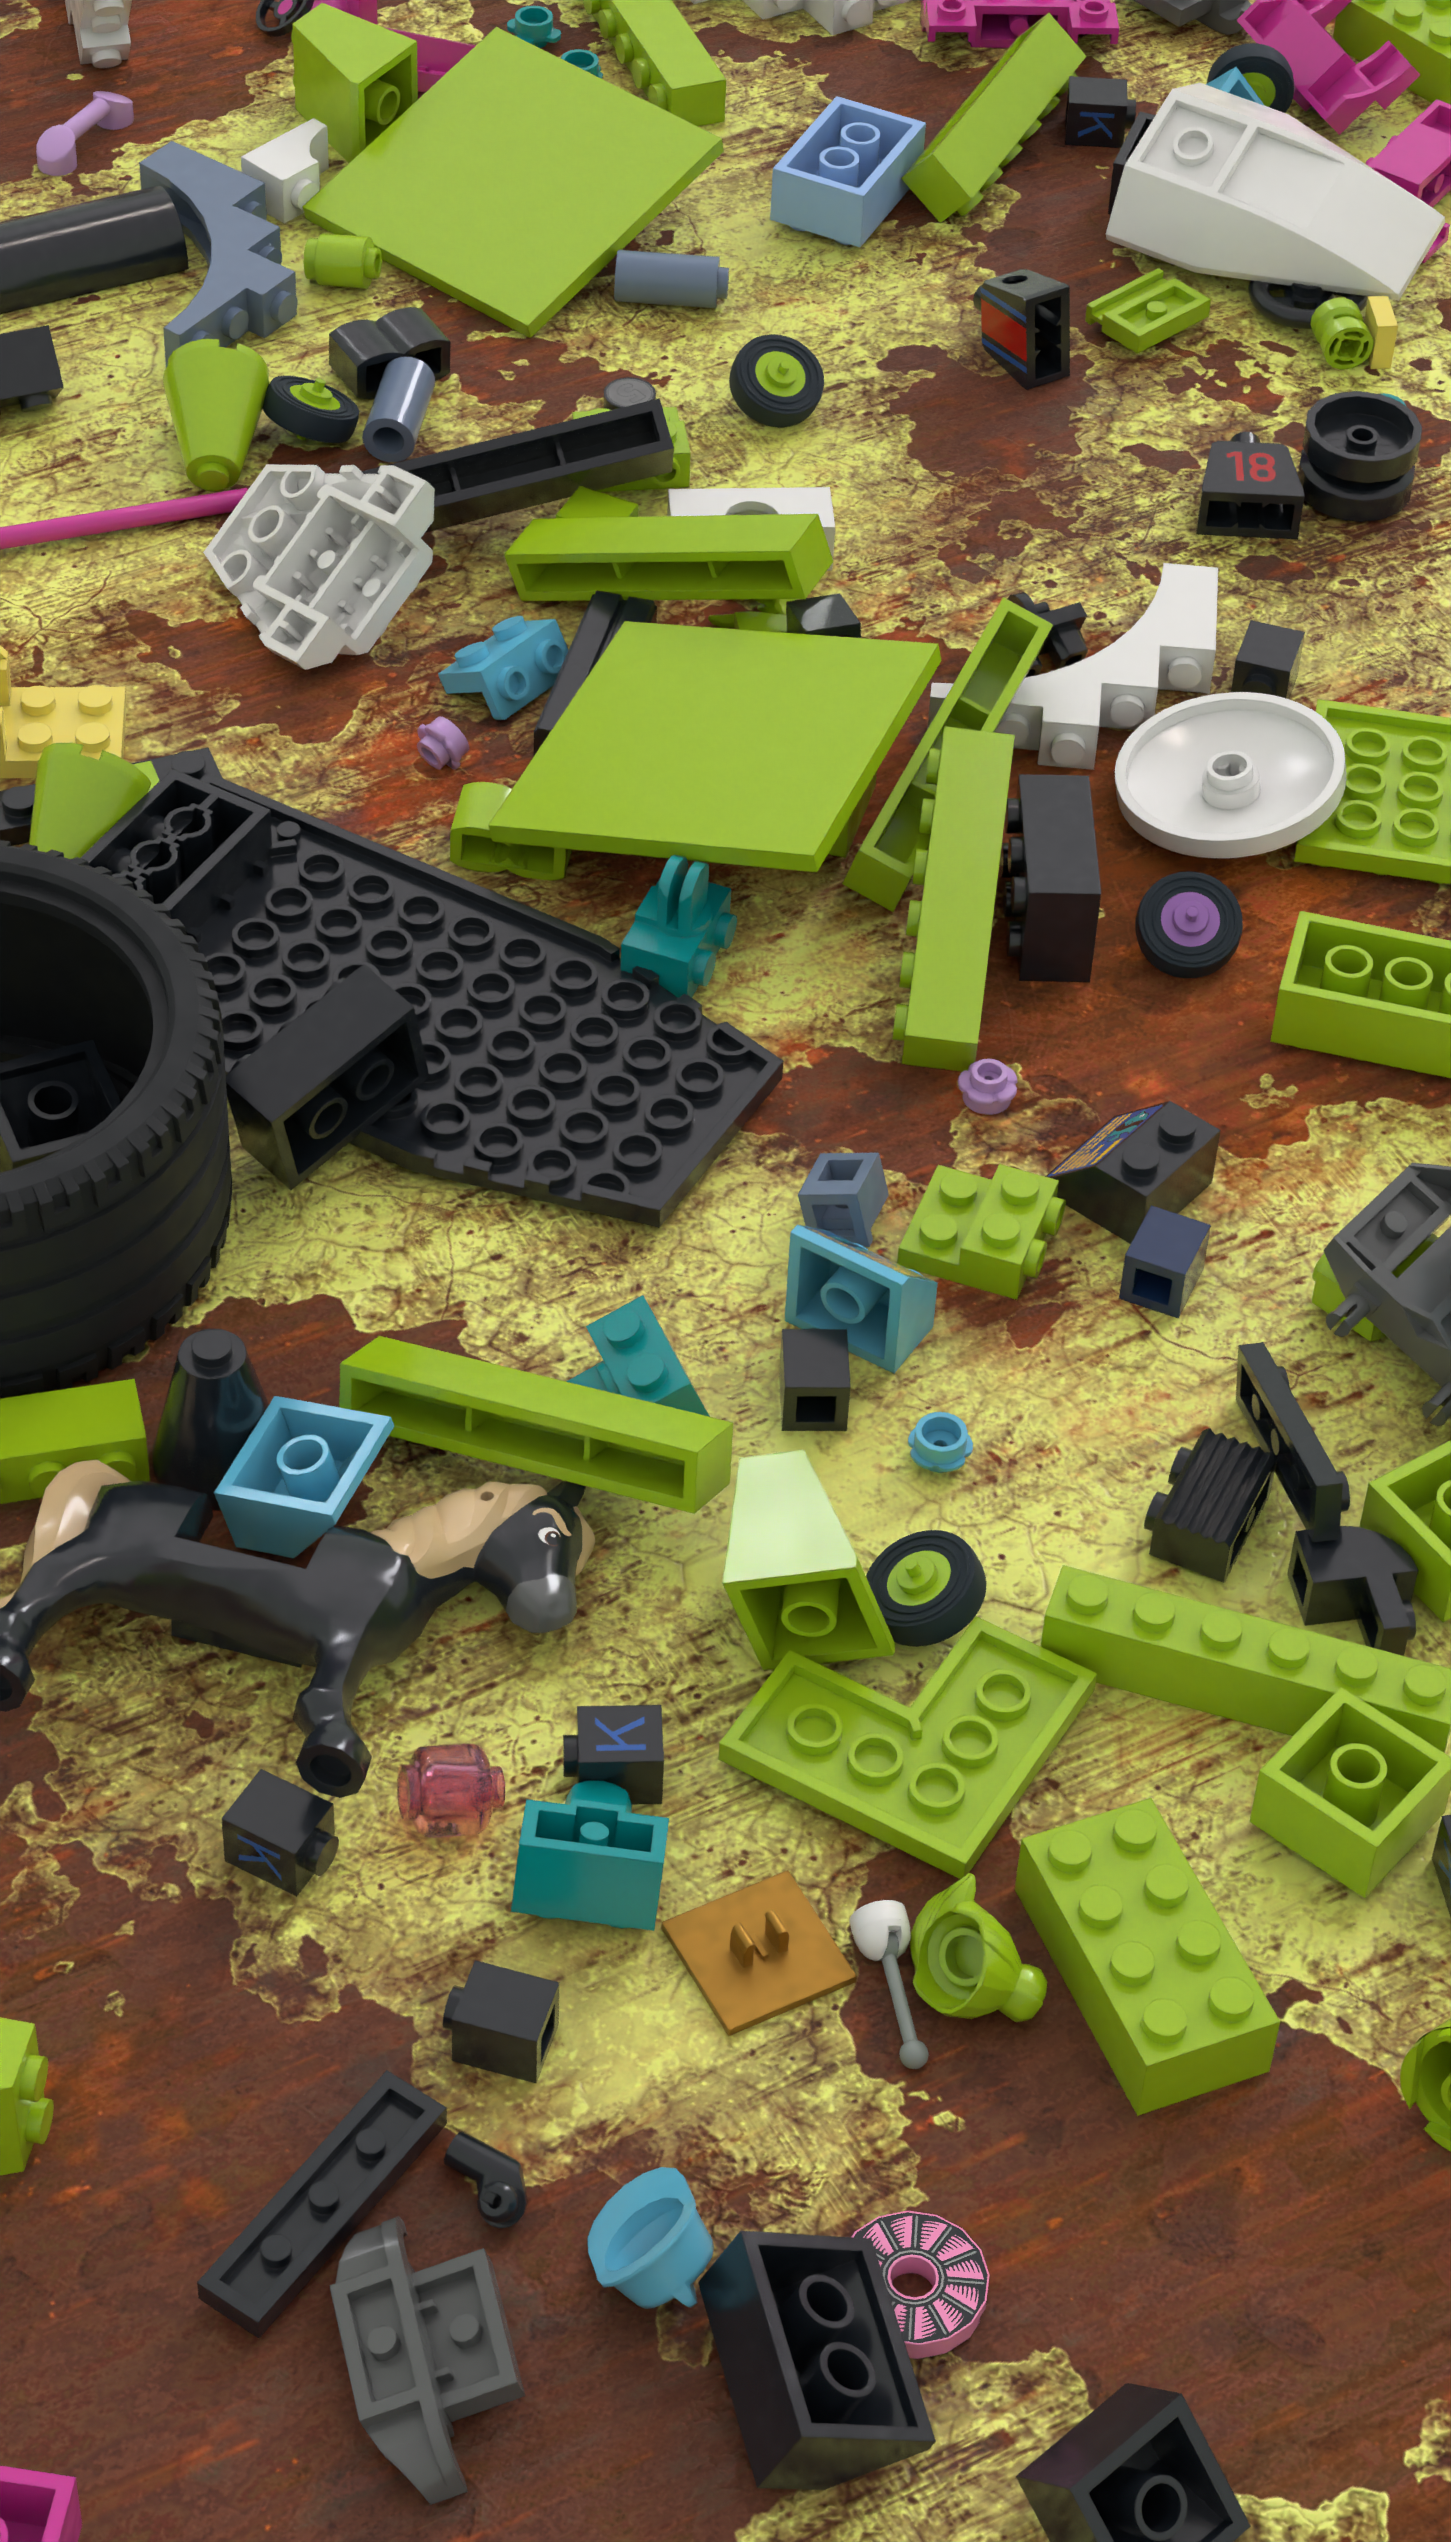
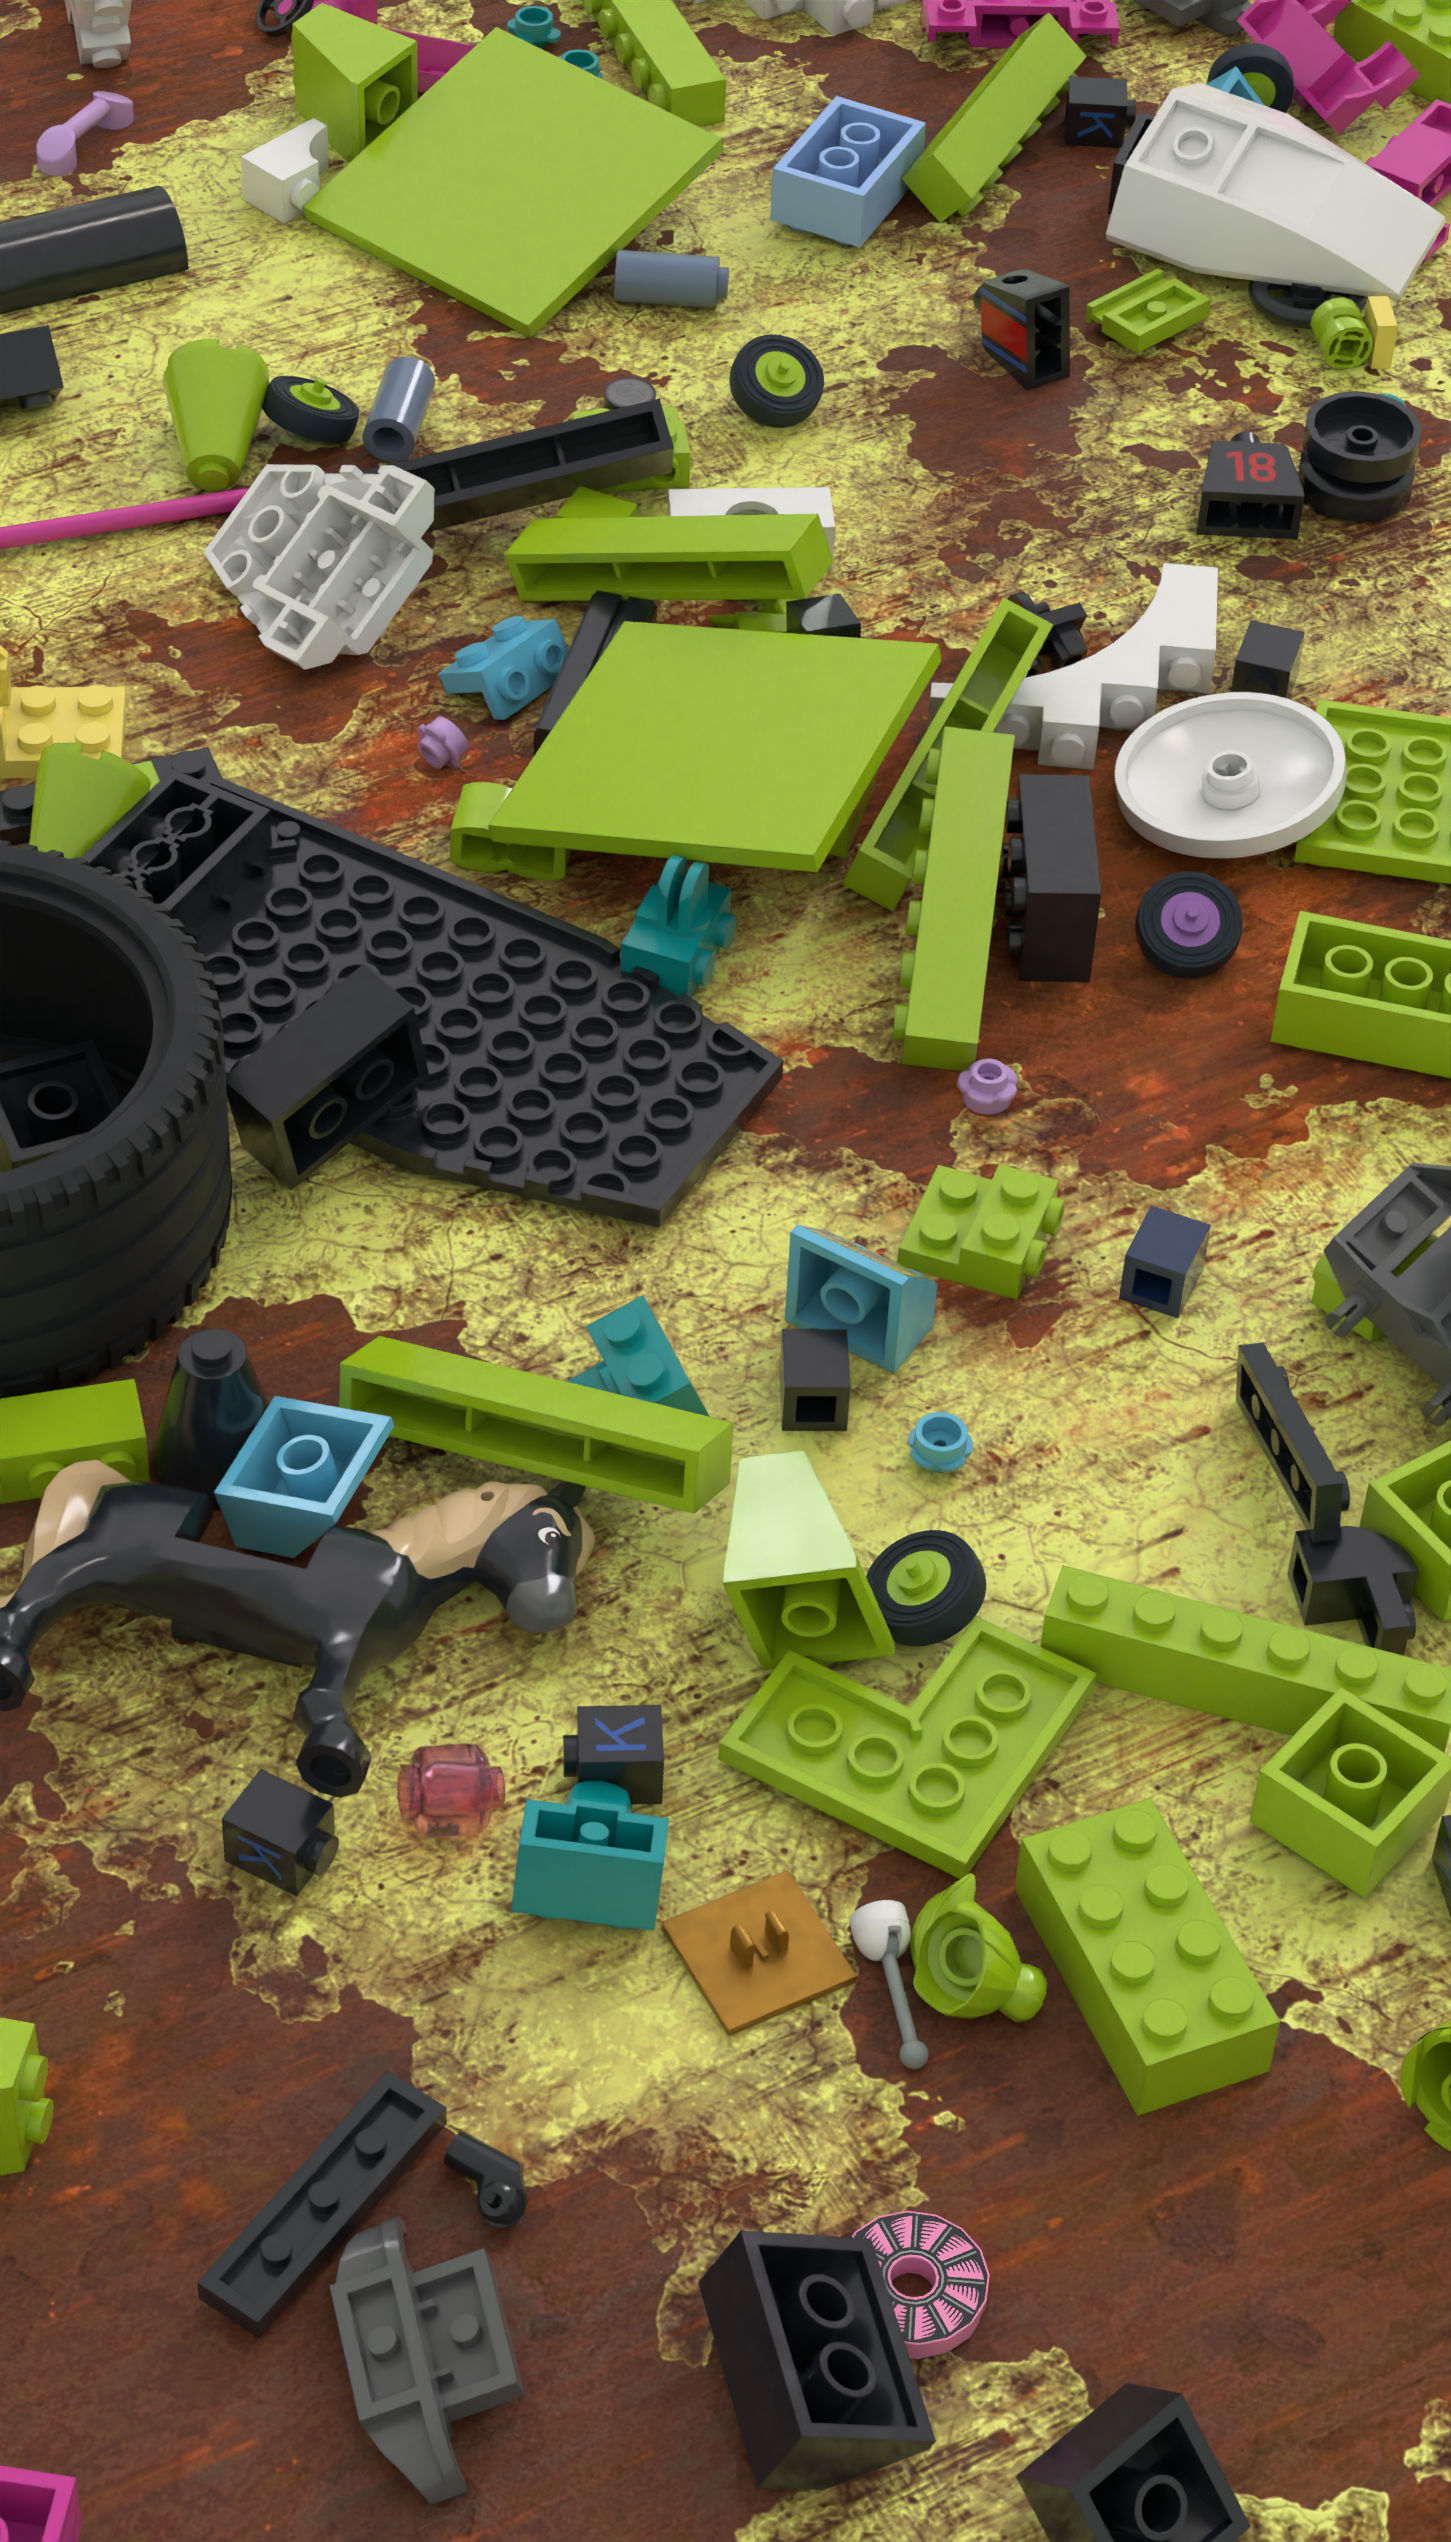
(228, 225): sand blue arch -> none
(342, 260): lime brick -> none
(365, 347): black brick -> none
(503, 2021): black brick -> none
(651, 2240): medium azure piece -> none
(844, 1195): sand blue brick -> none
(1139, 1161): slope -> none
(1211, 1504): black brick -> none

